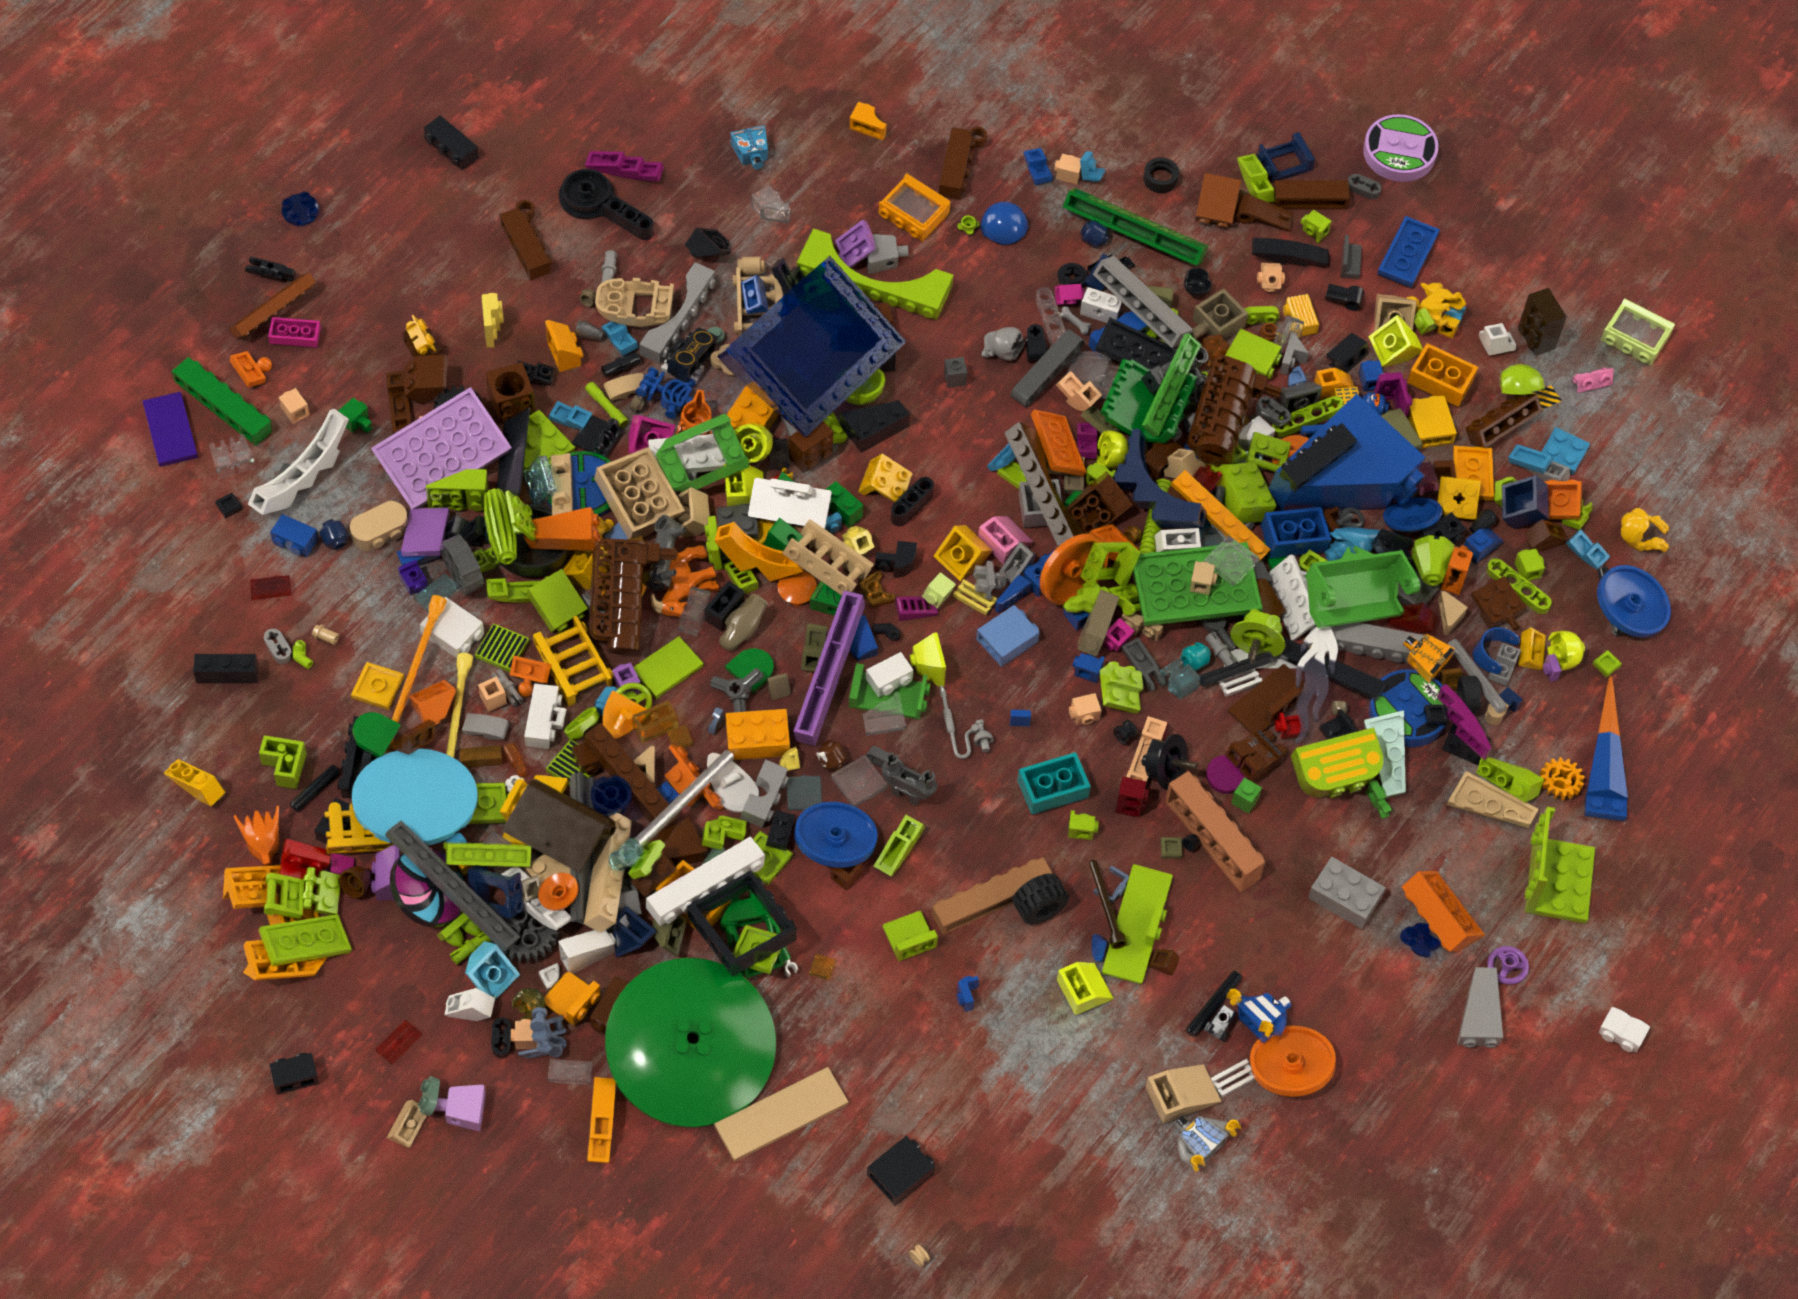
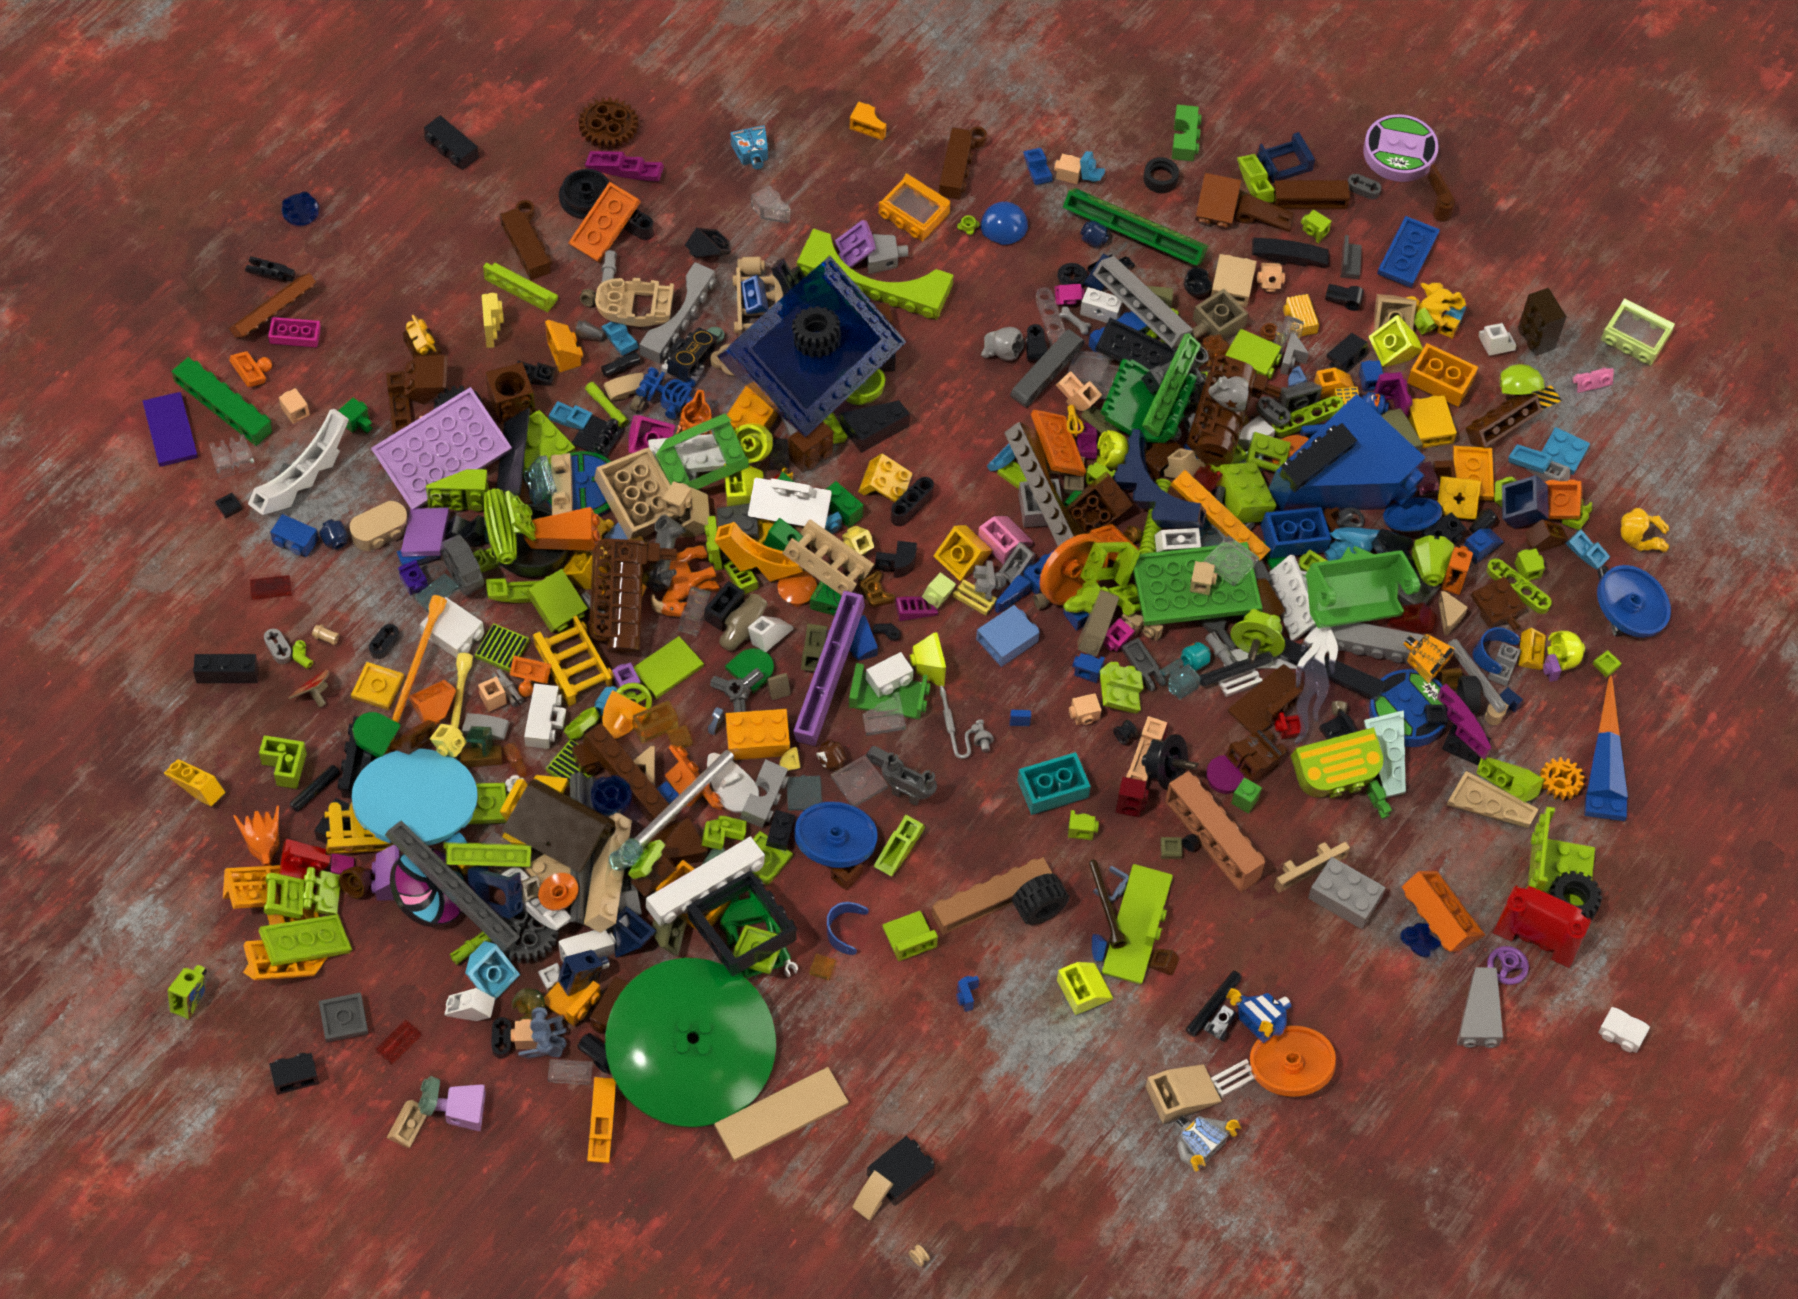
(187, 991): none -> lime torso
(315, 687): none -> shield
(343, 1017): none -> dark grey plate
(385, 642): none -> black beam
(448, 740): none -> light yellow brick
(453, 934): lime tile -> none
(480, 738): none -> clear green panel
(520, 286): none -> lime fence
(581, 970): none -> dark blue torso
(595, 1050): none -> black piece
(604, 222): none -> orange tile
(608, 123): none -> reddish brown gear
(677, 498): none -> tan brick
(768, 631): none -> white slope
(813, 342): none -> black tyre
(834, 912): none -> blue piece
(872, 1194): none -> tan slope
(955, 372): dark grey brick -> none
(1040, 601): none -> dark tan hinge
(1073, 417): none -> yellow piece
(1185, 144): none -> bright green arch
(1230, 393): none -> light grey piece
(1235, 277): none -> tan brick
(1262, 314): lime plate -> none
(1297, 874): none -> tan hinge
(1445, 200): none -> reddish brown door
(1544, 922): none -> red piece
(1581, 887): none -> black tyre

